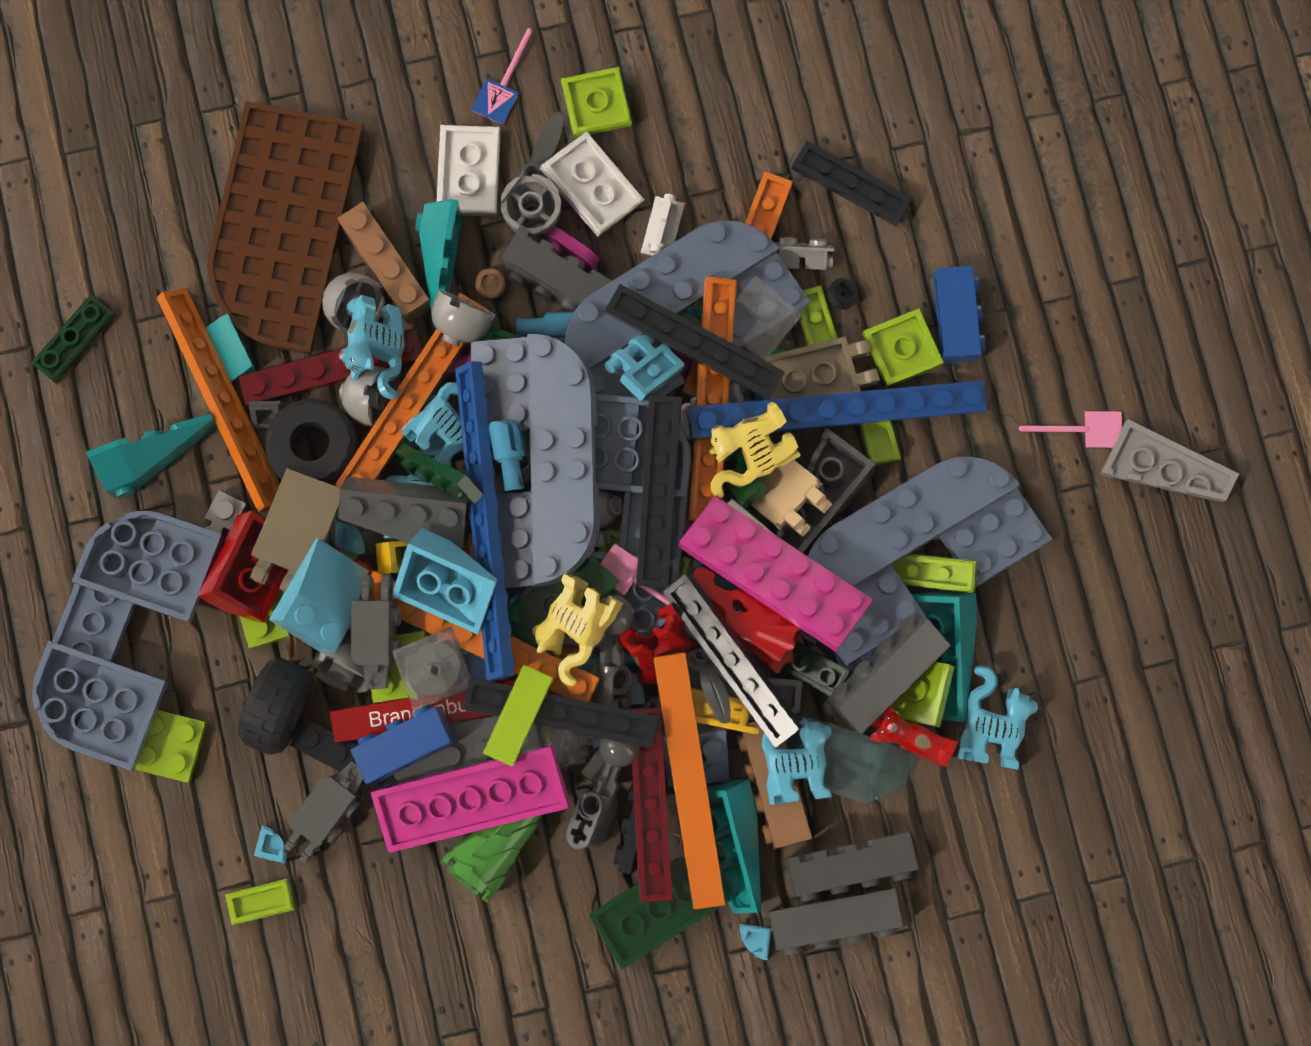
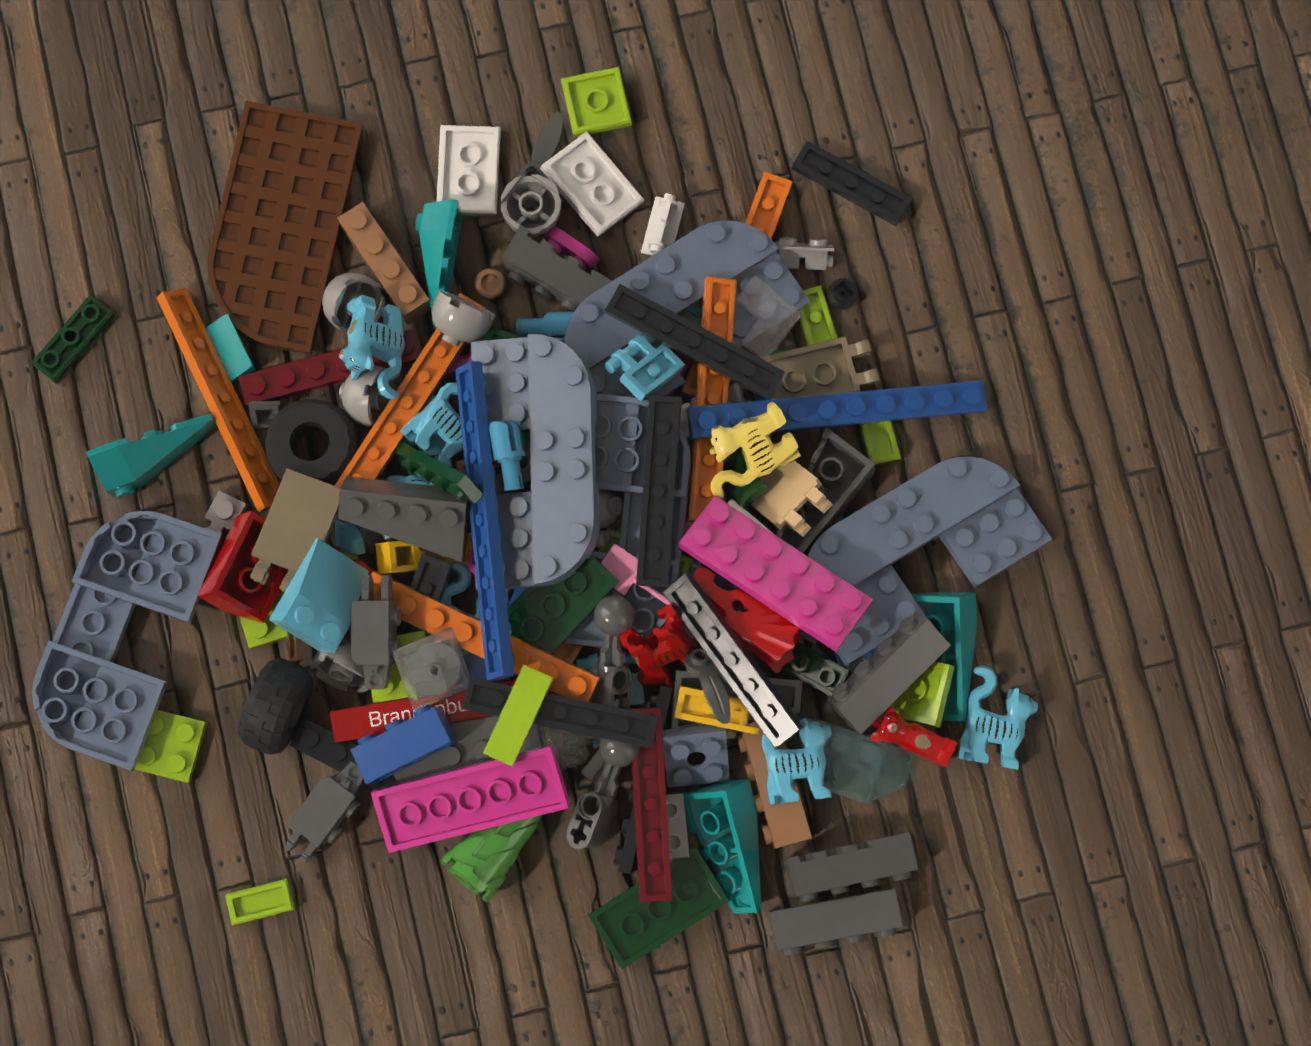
(271, 846): medium azure tile -> none
(444, 581): medium azure slope -> none
(496, 99): piece -> none
(582, 623): light yellow animal -> none
(689, 780): orange tile -> none
(756, 940): medium azure tile -> none
(903, 348): lime plate -> none
(937, 572): lime tile -> none
(958, 314): blue brick -> none
(1100, 428): bright pink piece -> none
(1164, 464): light grey wing -> none

